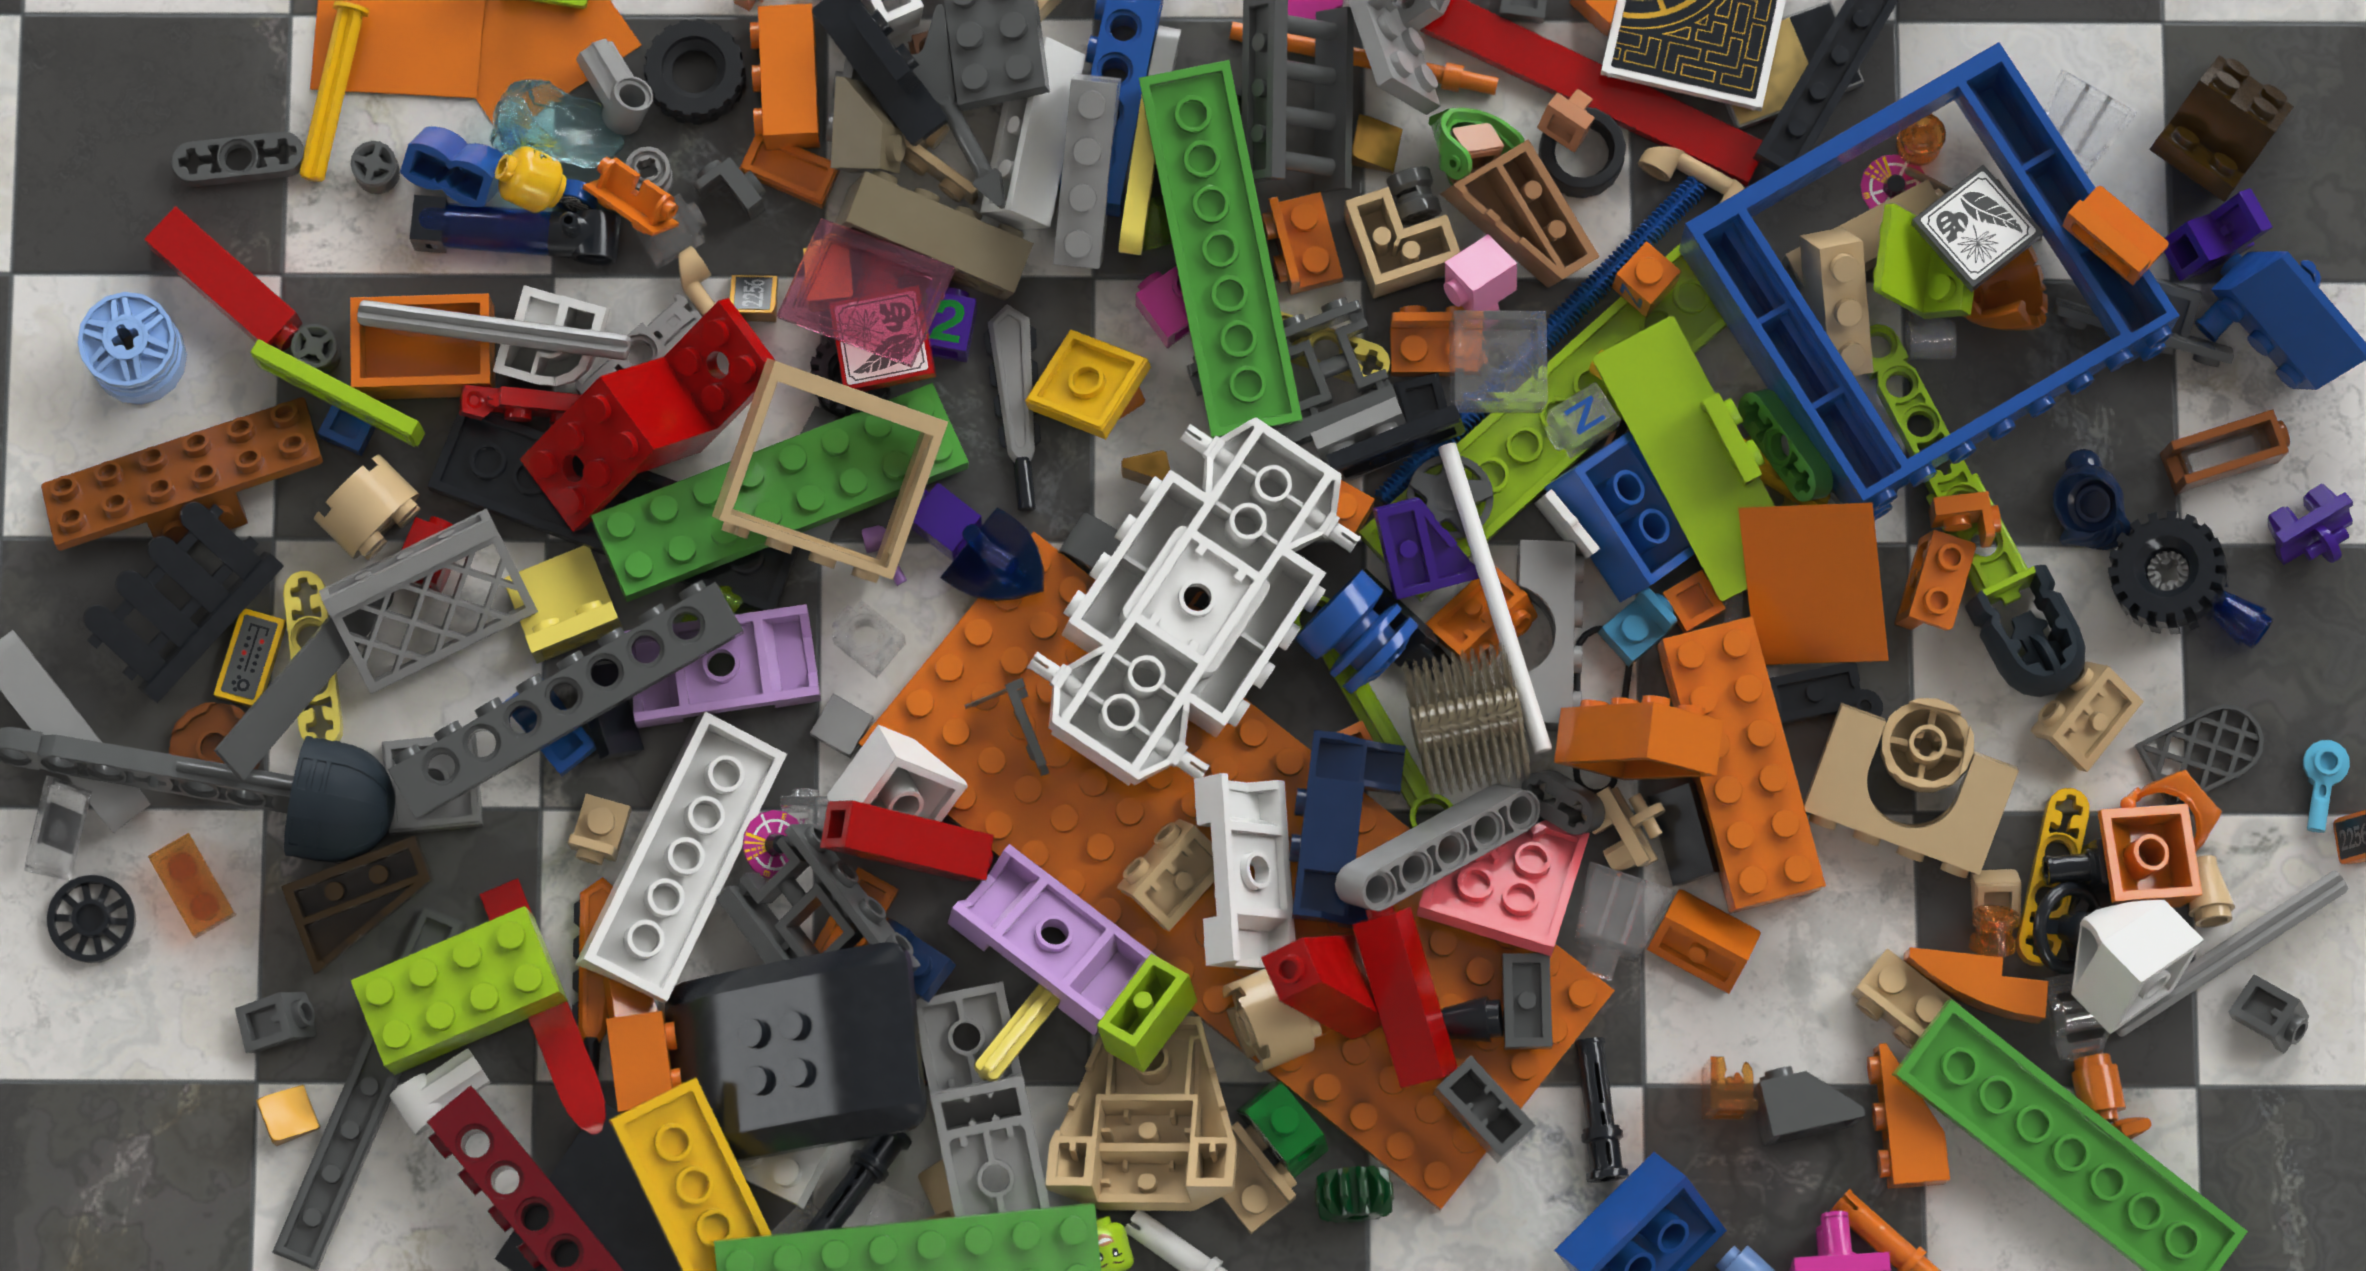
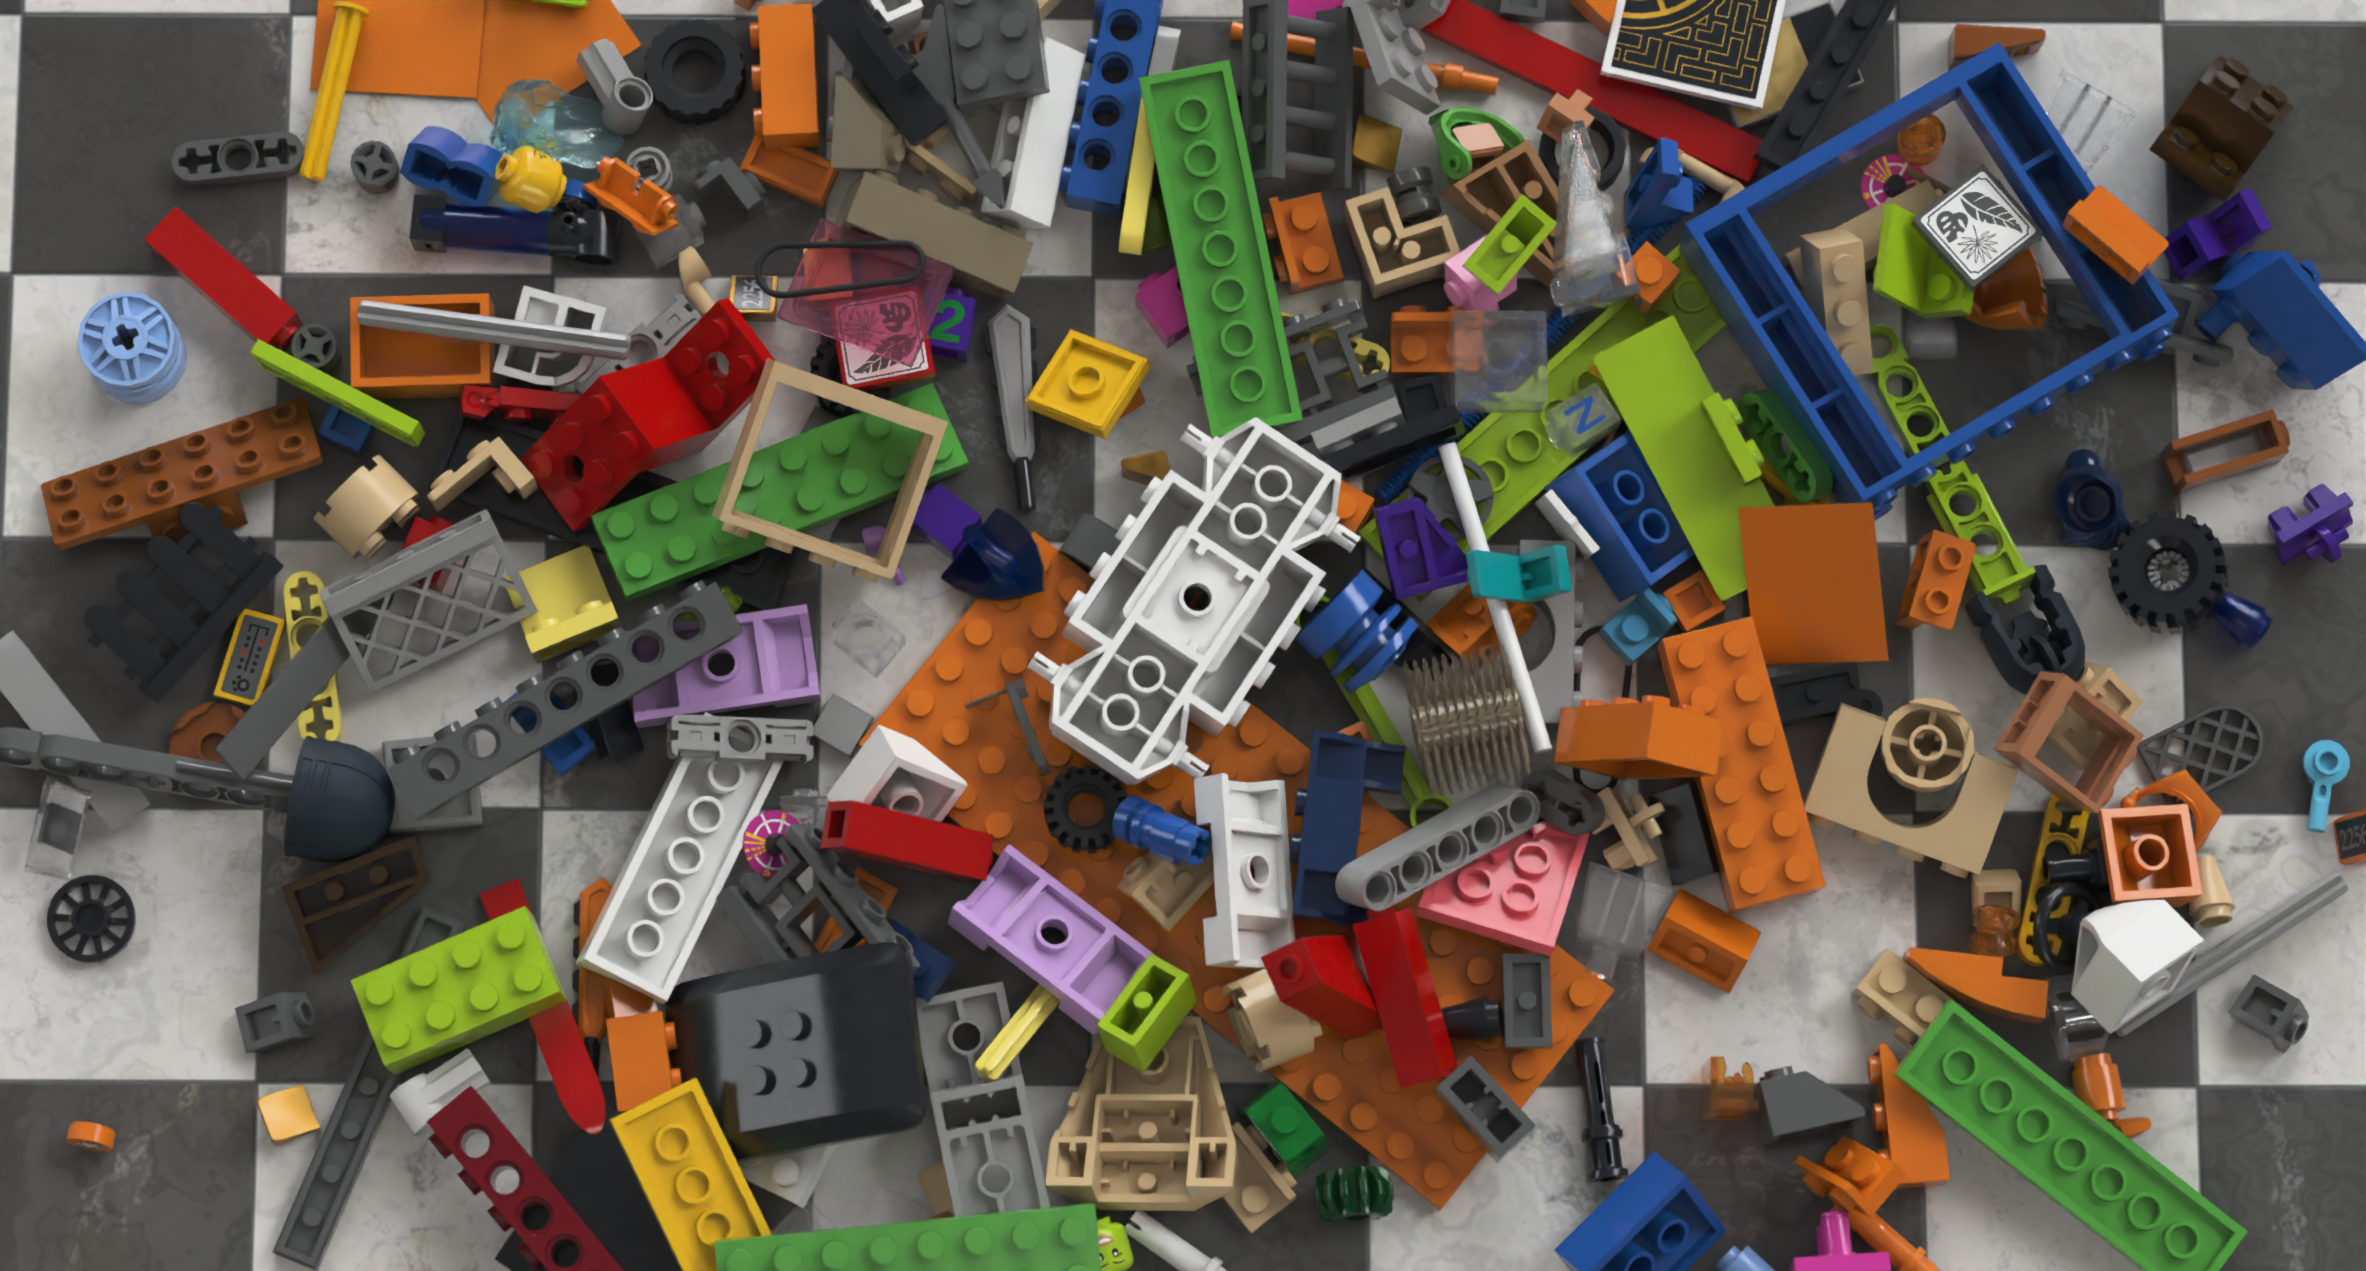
(91, 1136): none -> orange tile
(192, 885): clear orange plate -> none
(509, 473): none -> tan bracket
(599, 830): tan bracket -> none
(709, 736): none -> light grey piece
(838, 288): none -> black piece
(867, 1168): black pin -> none
(1058, 799): none -> black tyre
(1086, 171): light grey arch -> none
(1167, 835): none -> blue axle
(1509, 244): none -> lime slope
(1519, 577): none -> teal bracket
(1589, 259): none -> clear wedge
(1658, 189): none -> blue slope
(1852, 1176): none -> orange bracket
(1959, 511): orange bracket -> none
(1971, 40): none -> dark orange slope
(2036, 719): none -> nougat window

